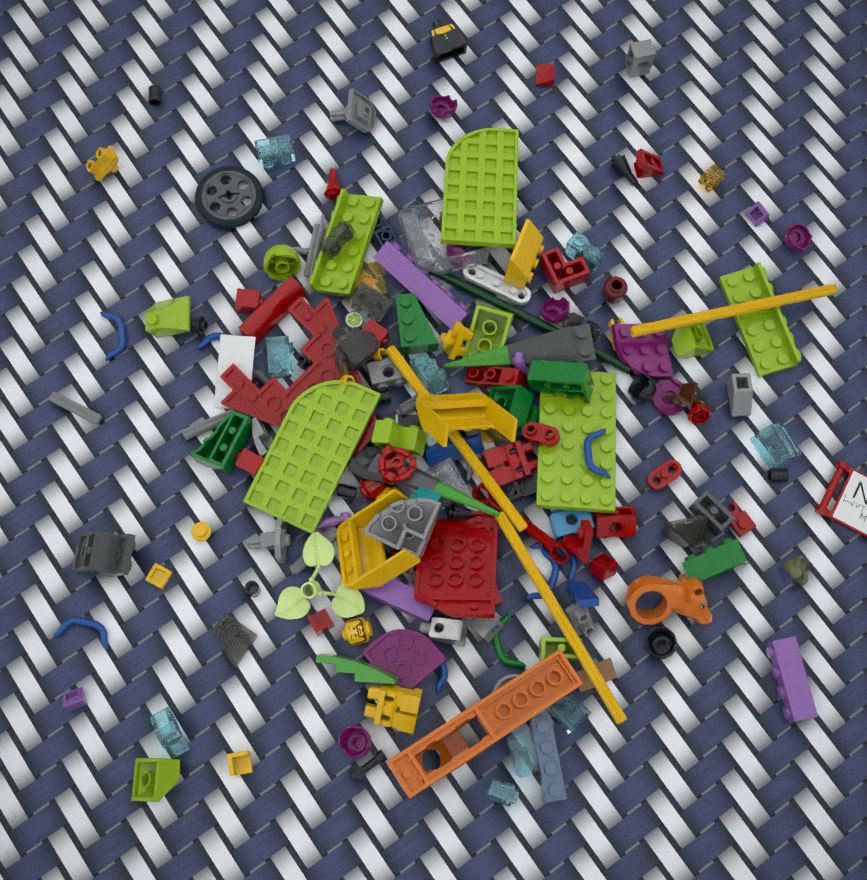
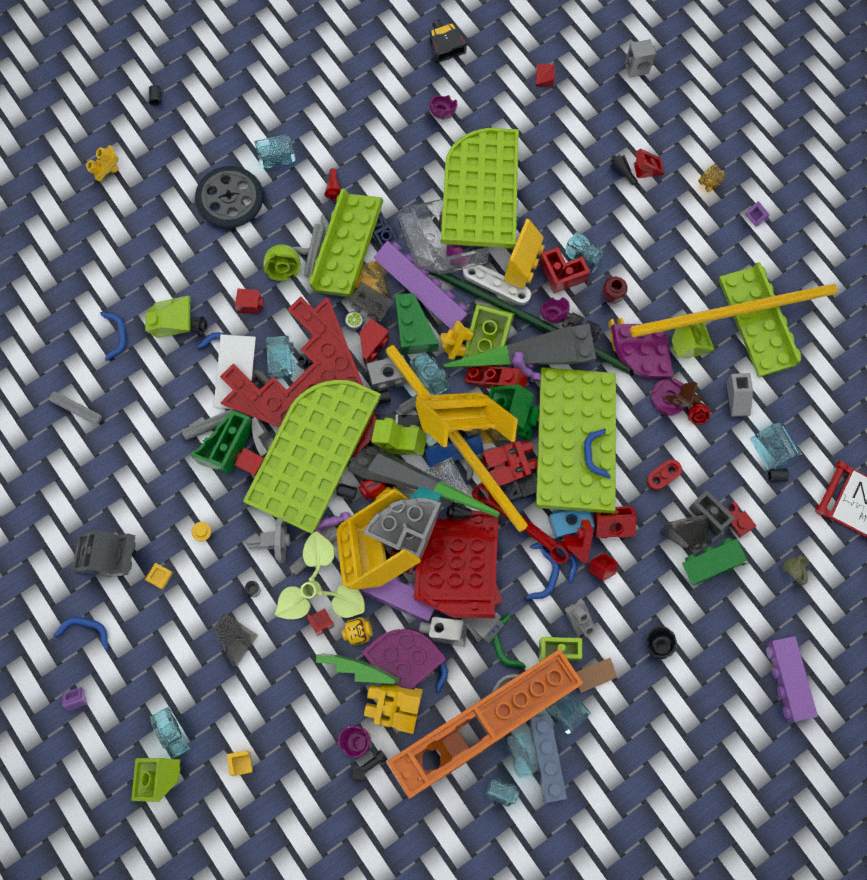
(272, 310): red brick -> none
(343, 234): clear smoke hinge -> none
(354, 350): clear smoke torso -> none
(358, 112): light grey piece -> none
(396, 464): red piece -> none
(539, 435): red plate -> none
(561, 377): green wedge -> none
(561, 619): yellow axle -> none
(582, 594): blue tile -> none
(642, 388): black hair -> none
(681, 596): orange animal -> none
(797, 237): magenta hair -> none

